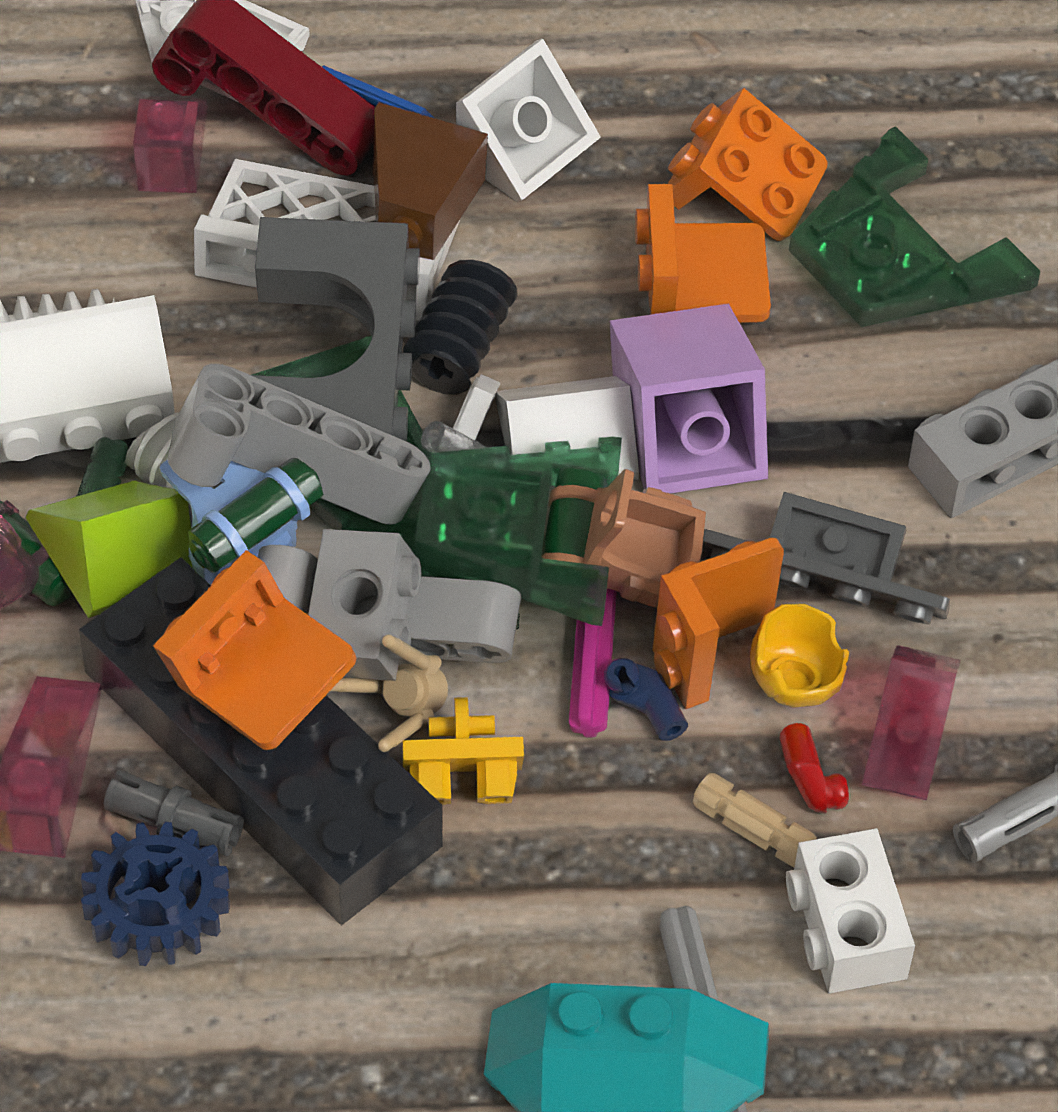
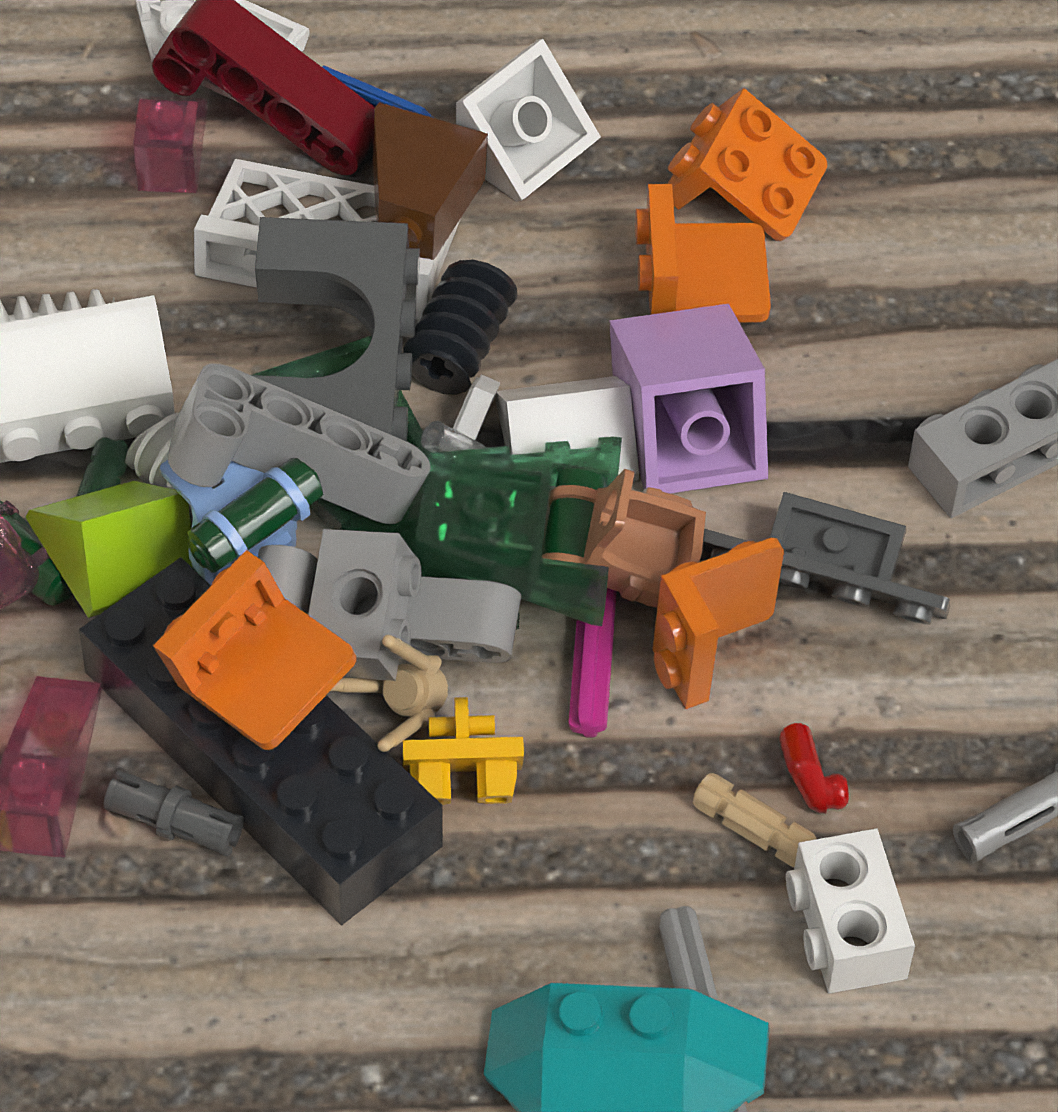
(152, 900): dark blue gear -> none
(648, 693): dark blue arm -> none
(798, 656): yellow hair -> none
(883, 260): clear green wing -> none
(911, 722): clear pink slope -> none

